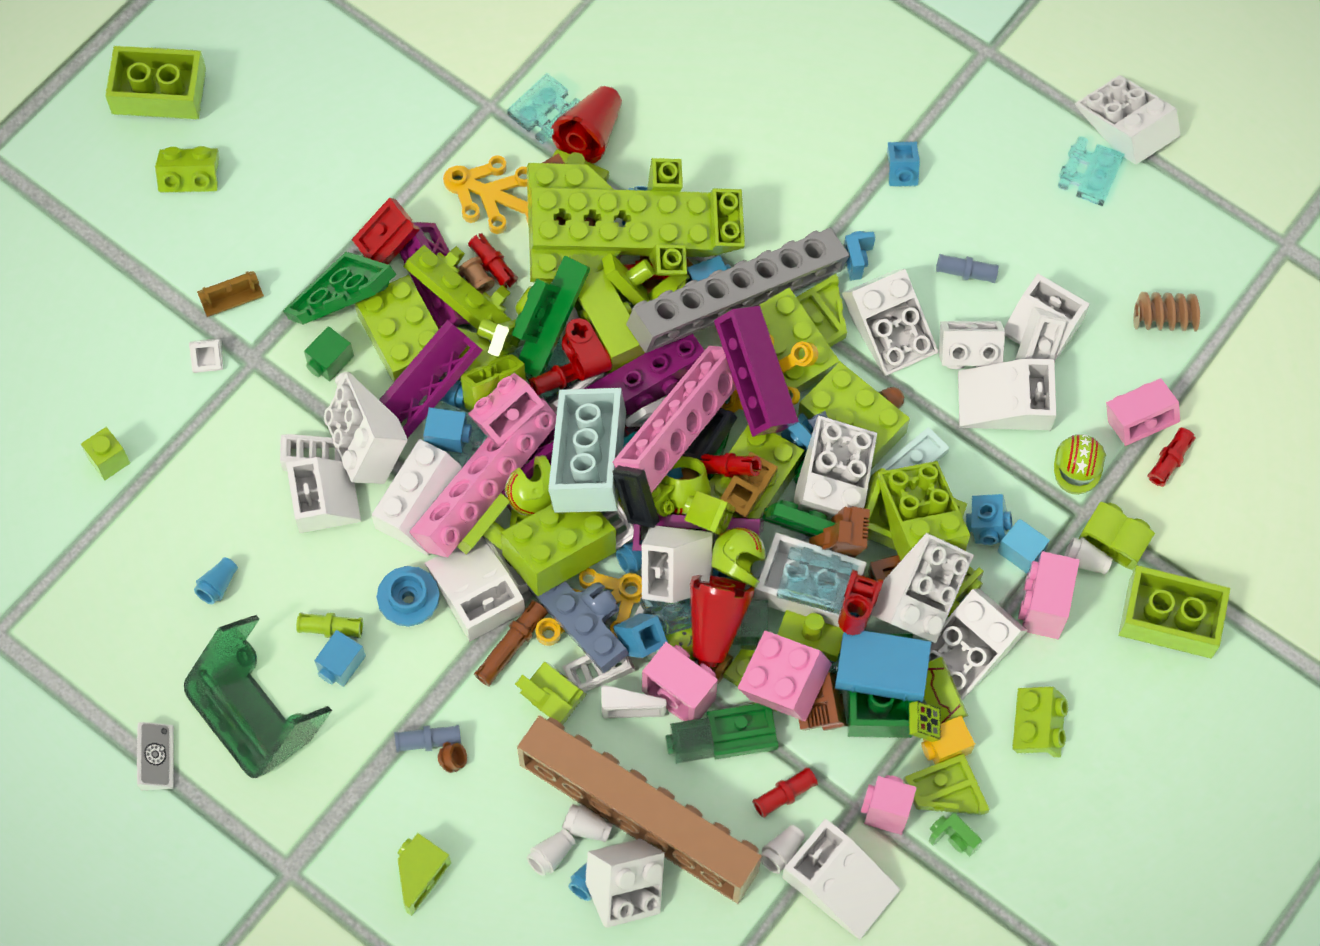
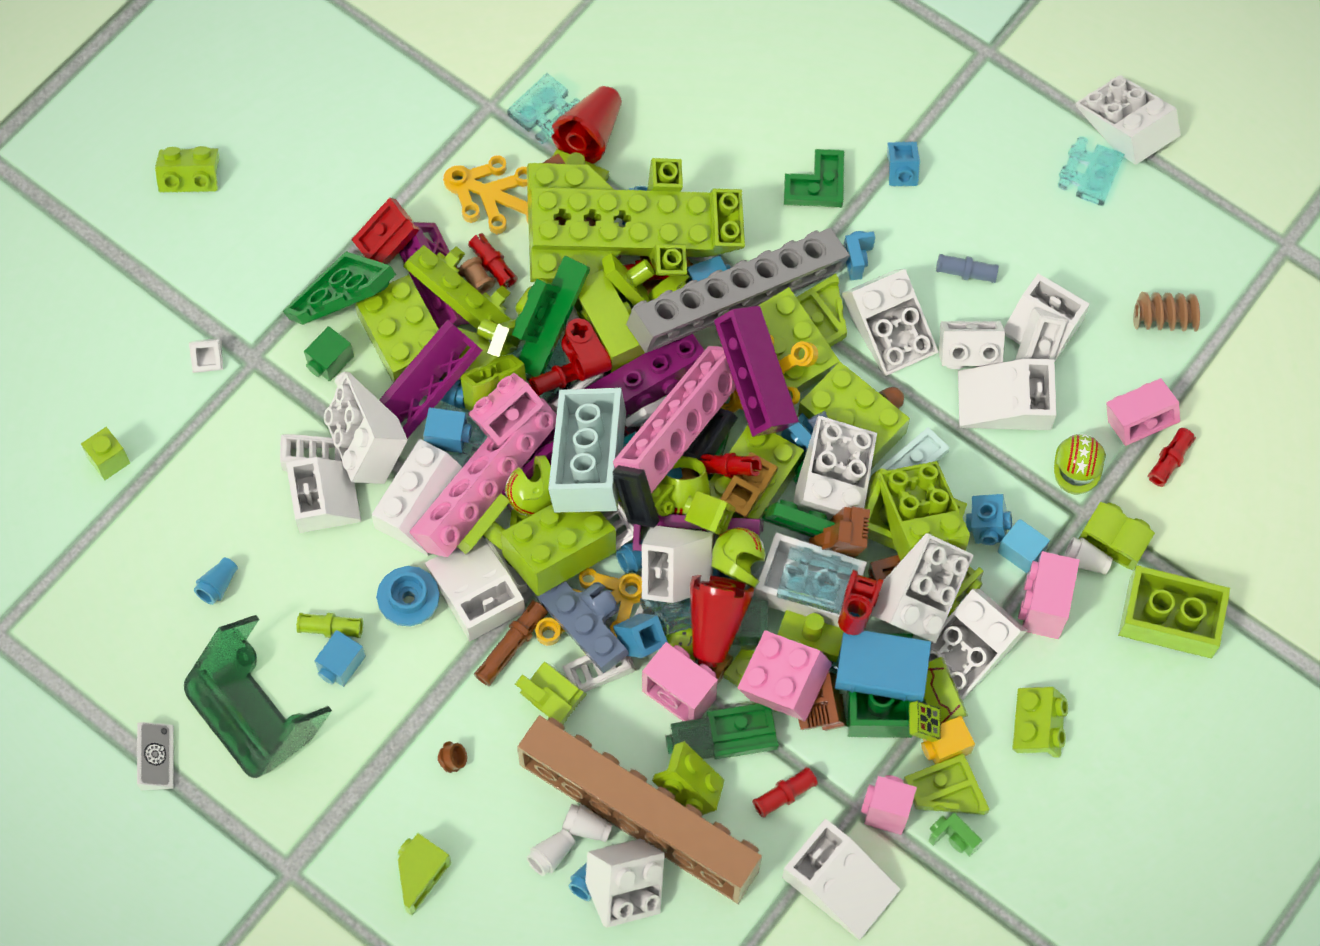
(155, 82): lime brick -> none
(230, 293): pearl gold hinge -> none
(426, 738): sand blue pin -> none
(630, 704): white slope -> none
(691, 779): none -> lime bracket
(782, 849): white cone -> none
(822, 188): none -> green plate

